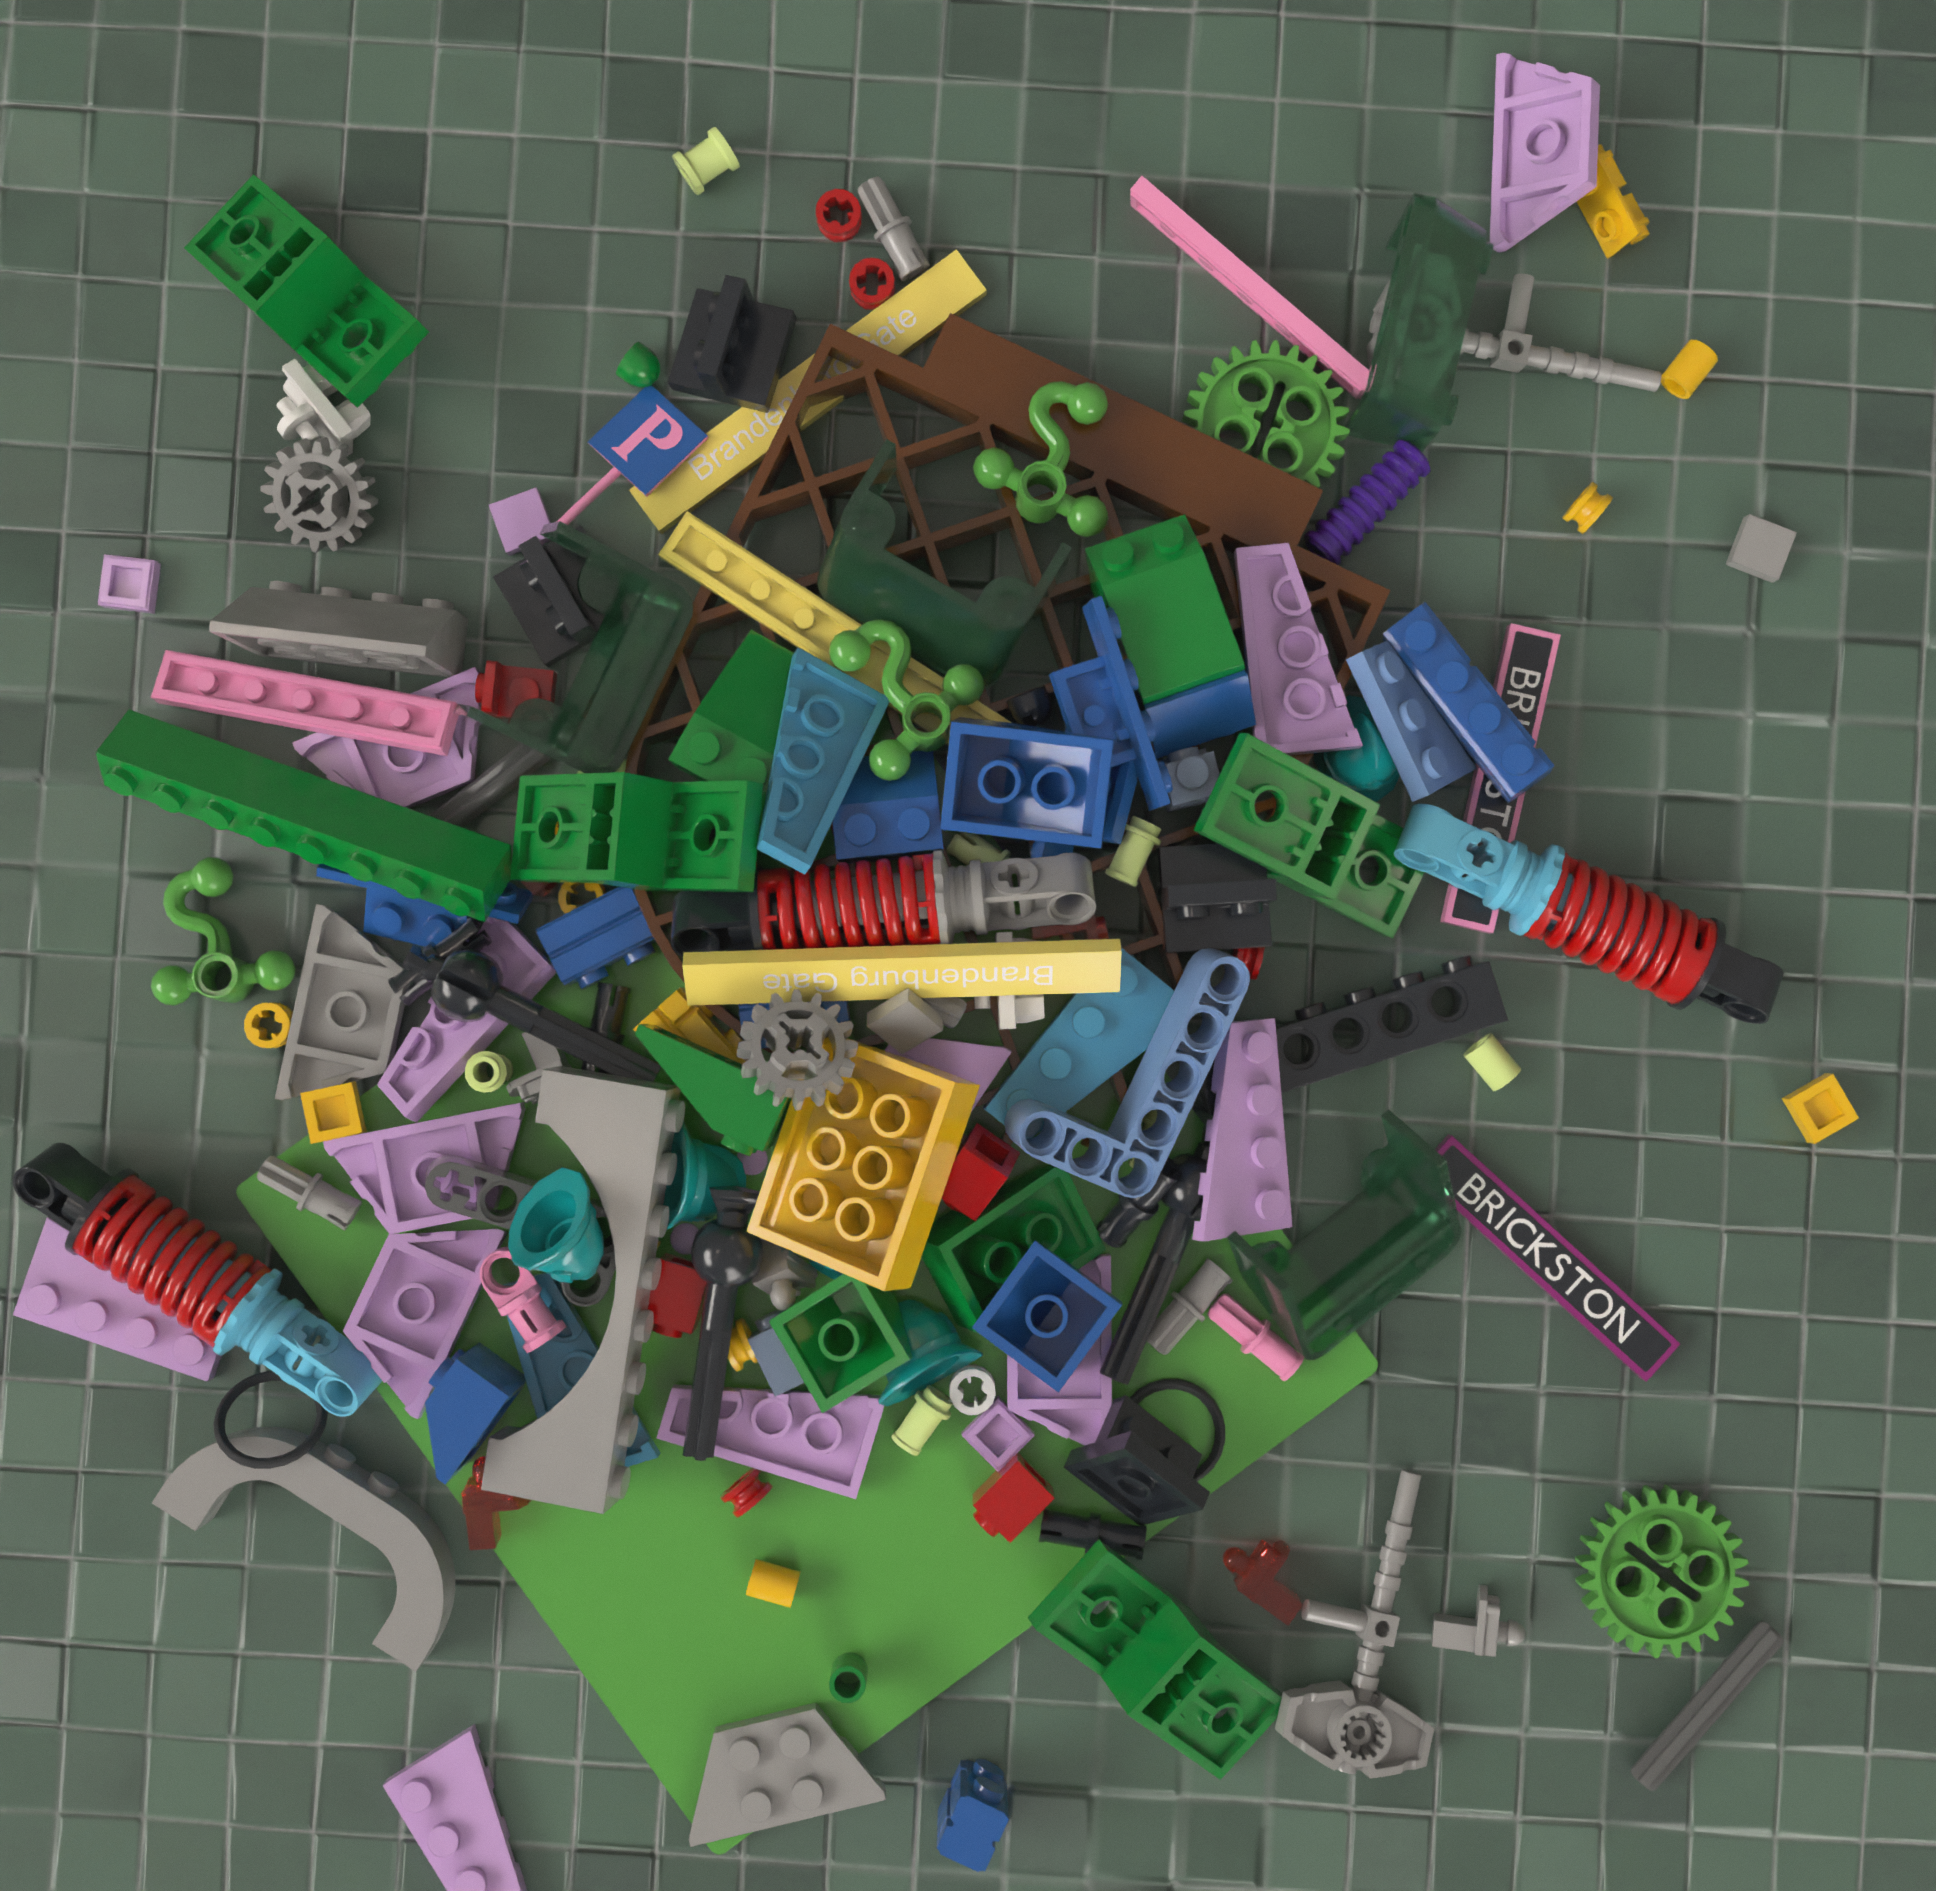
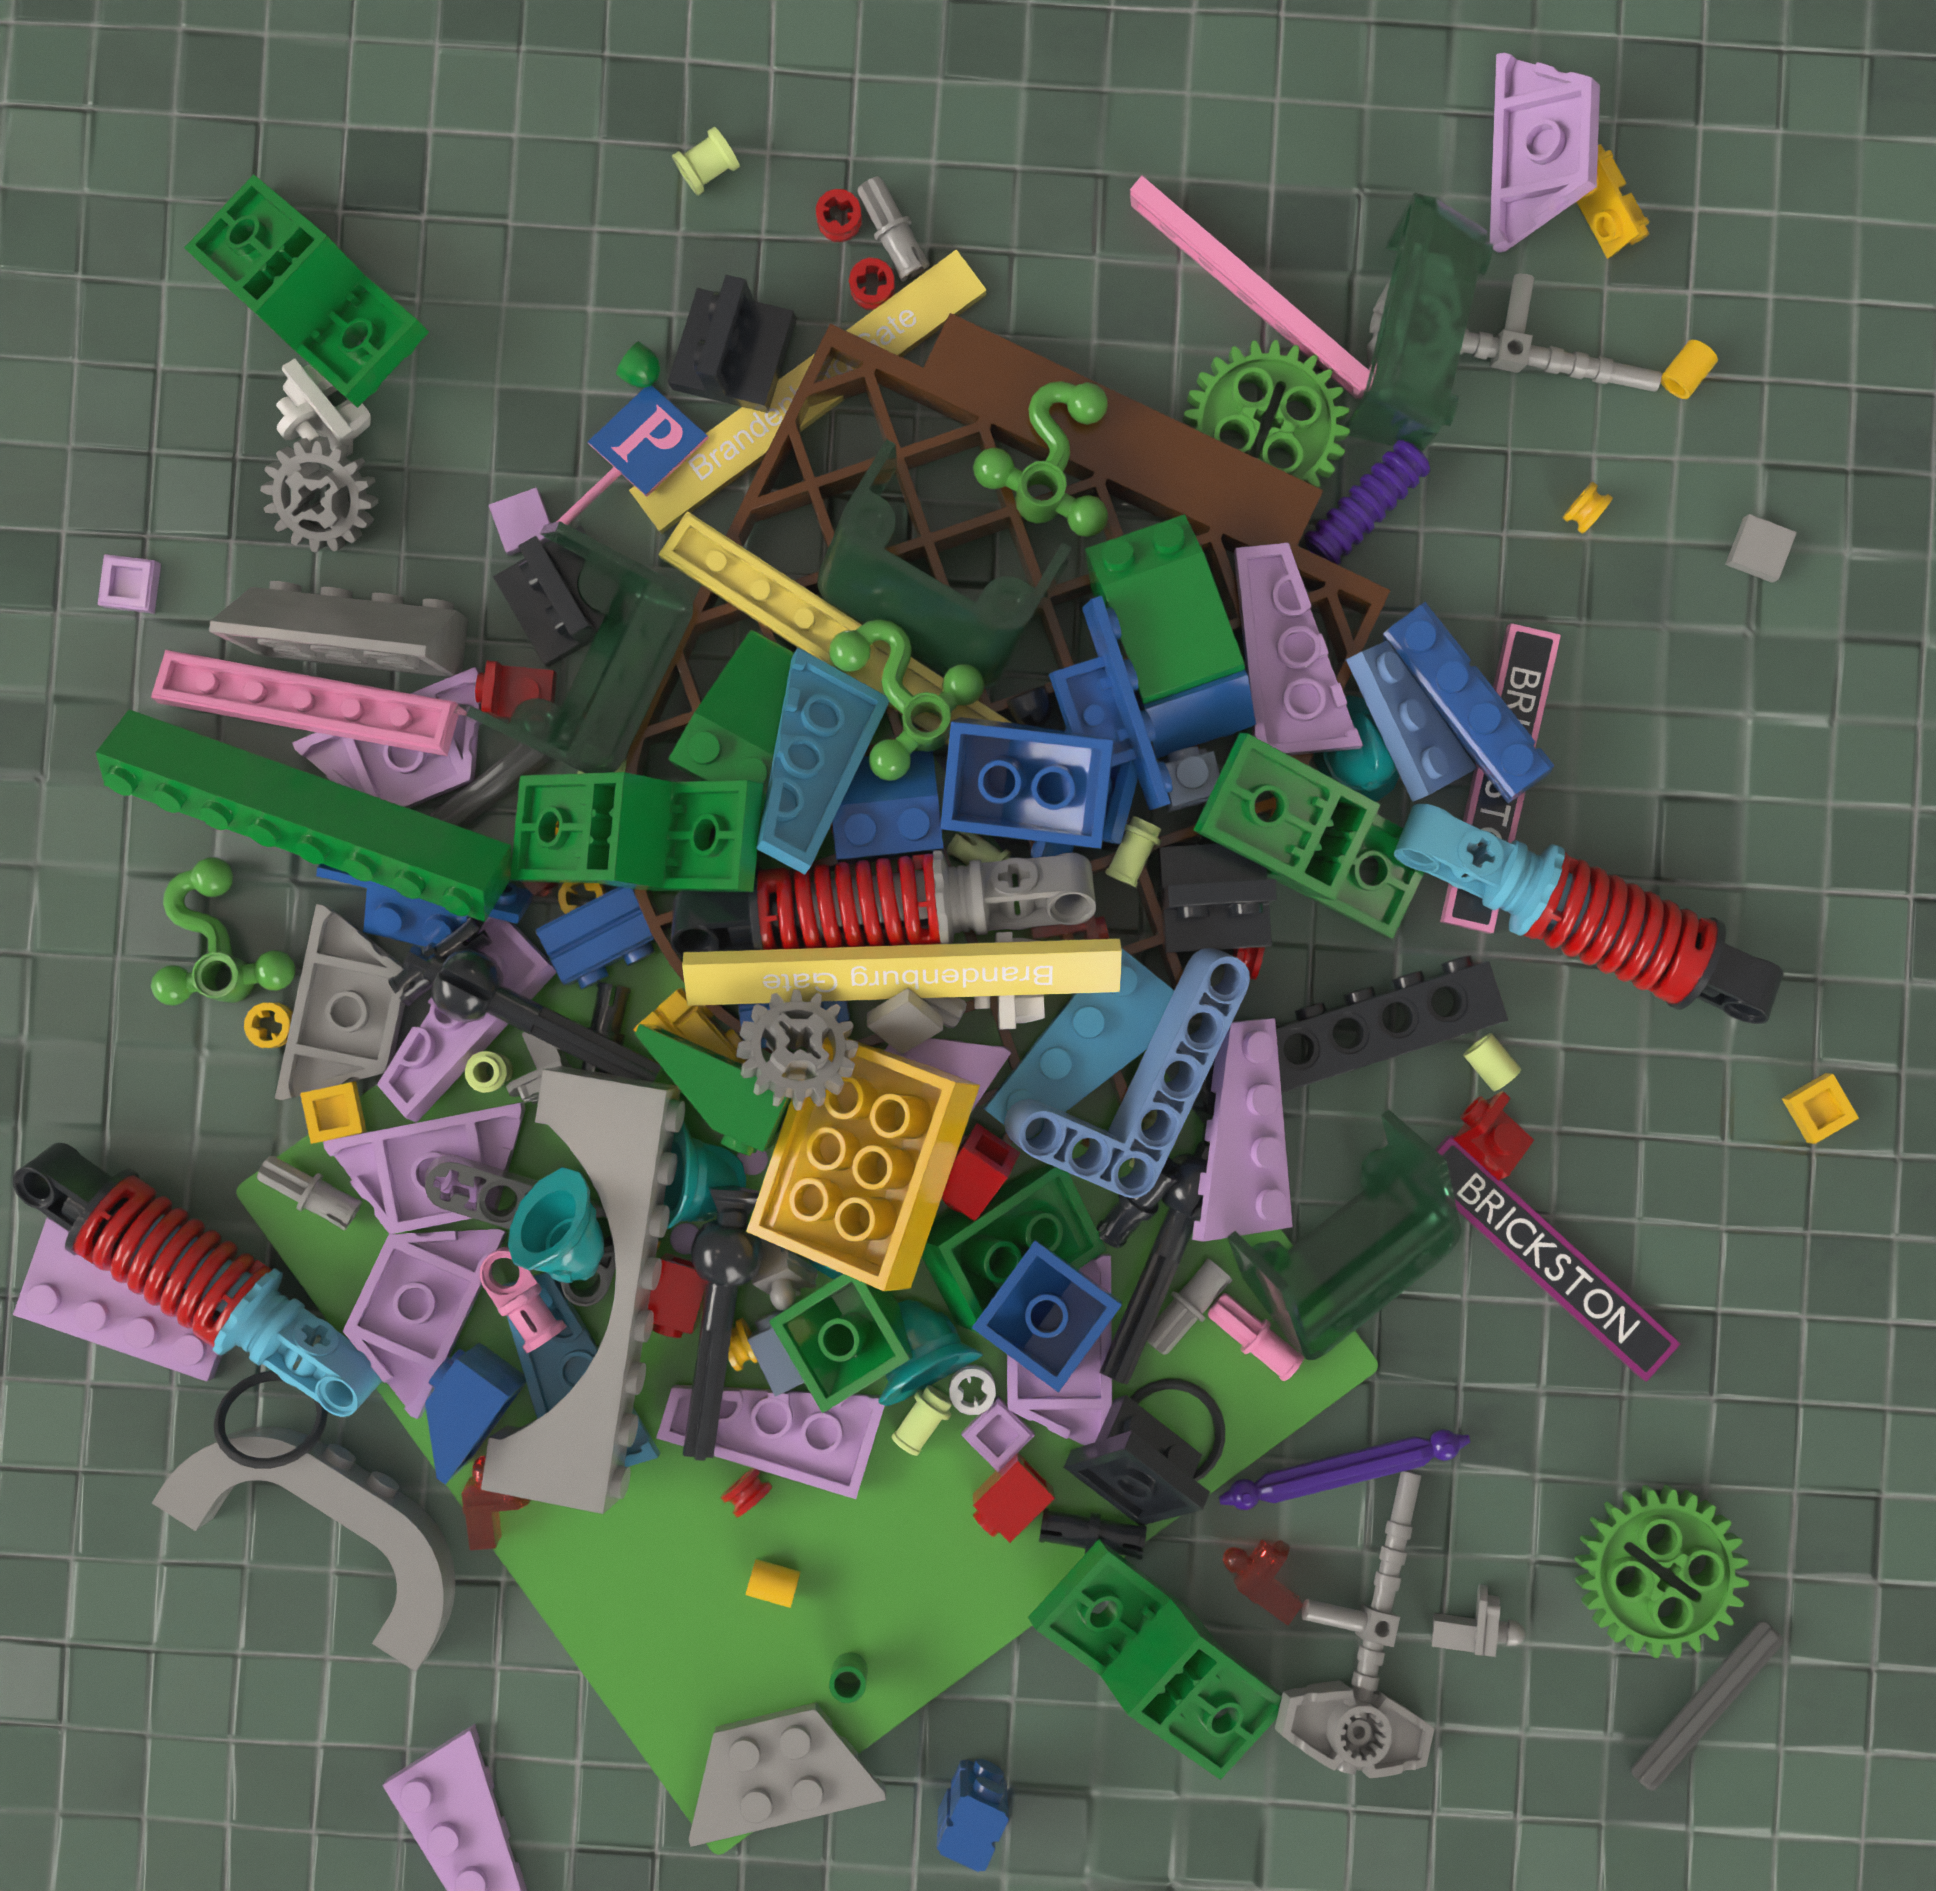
(1344, 1469): none -> dark purple wheel
(1492, 1135): none -> red bracket

